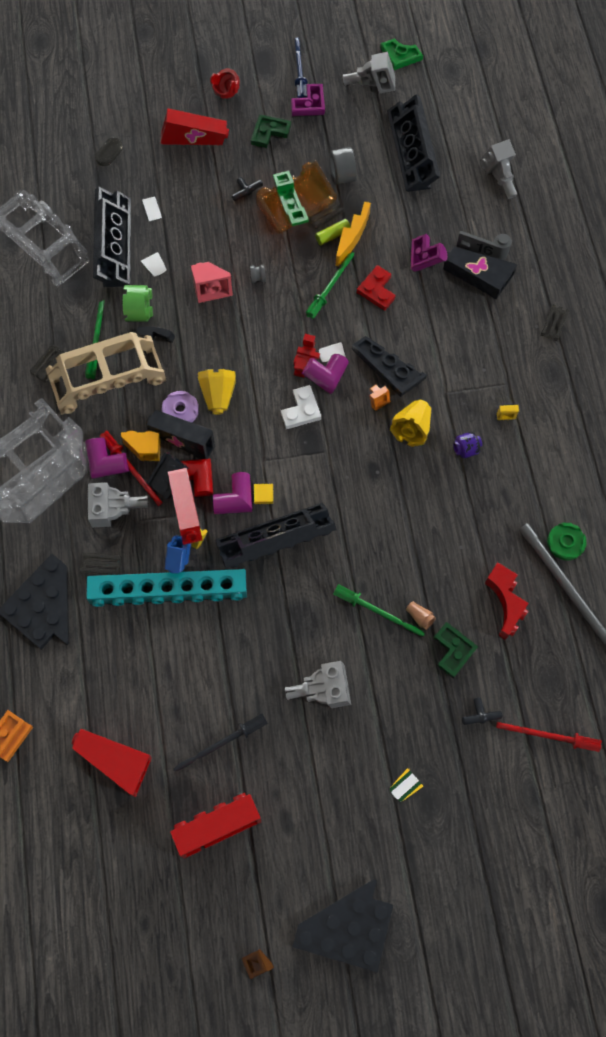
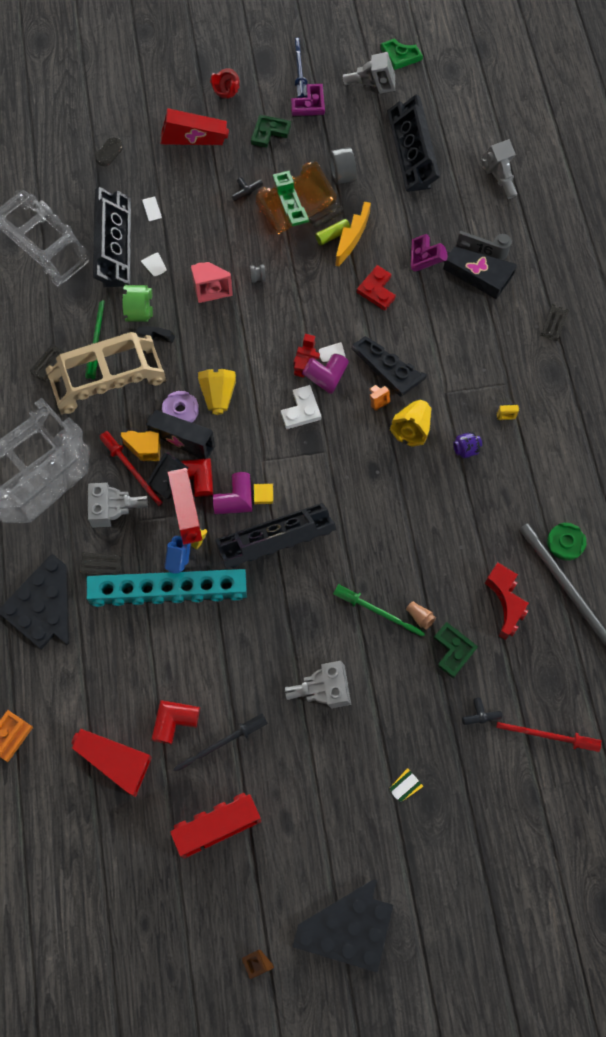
(102, 464): magenta brick -> none
(169, 716): none -> red brick
(319, 300): green piece -> none

